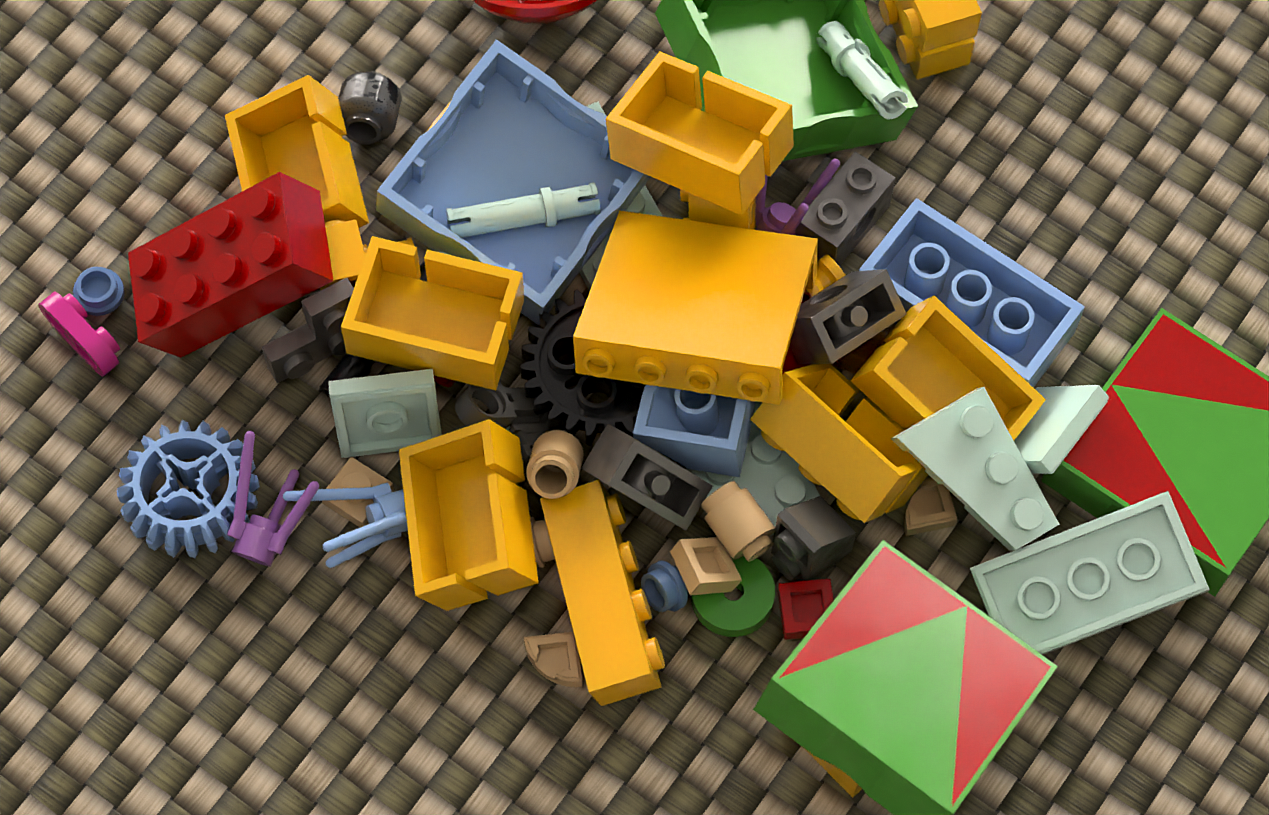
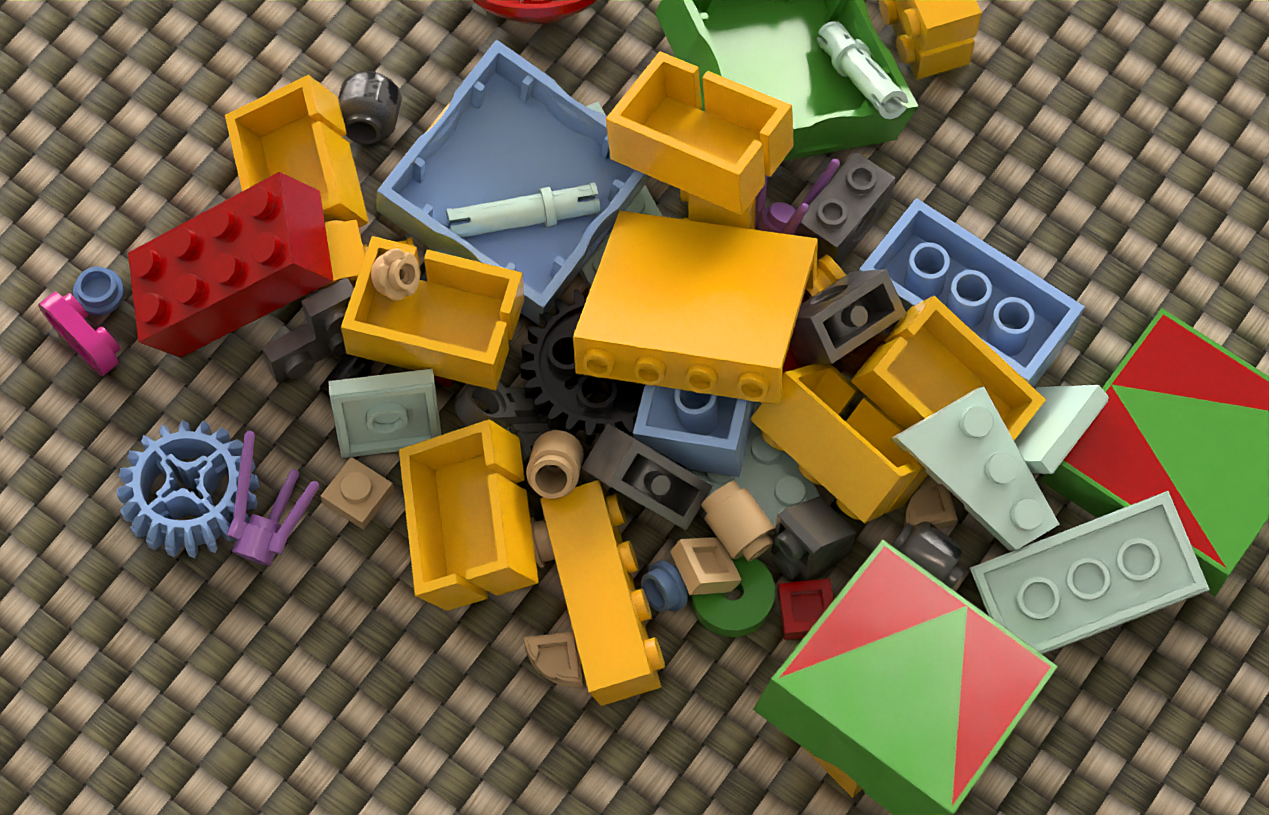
(384, 516): light blue plant -> none
(386, 274): none -> tan plate
(931, 551): none -> dark grey head

